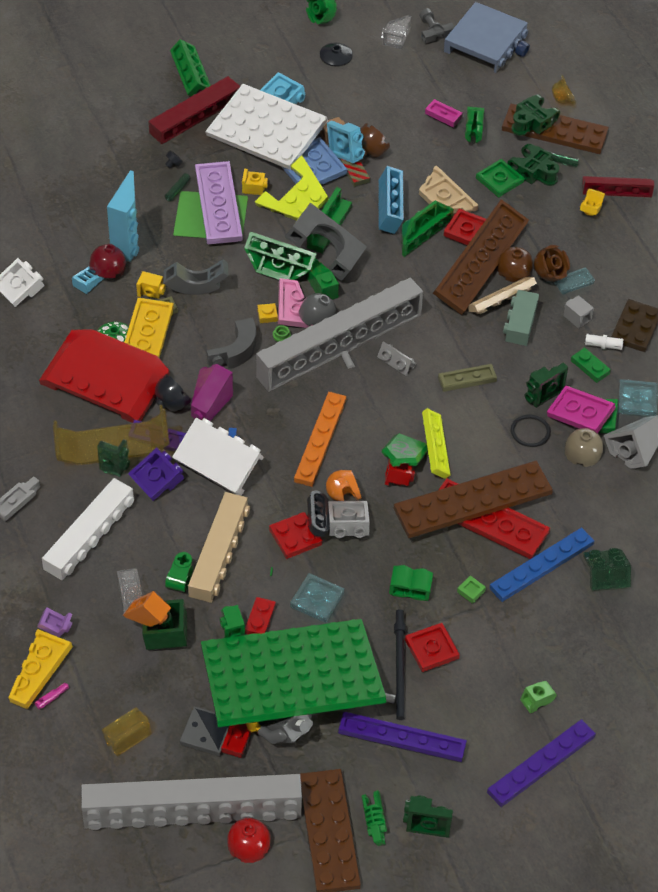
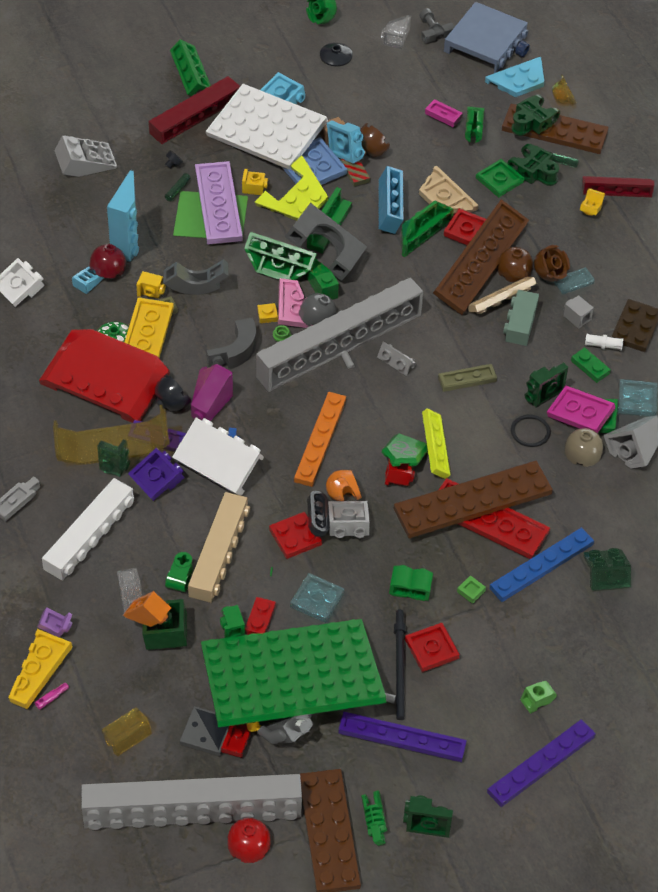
(83, 156): none -> light grey slope
(519, 78): none -> medium azure wing

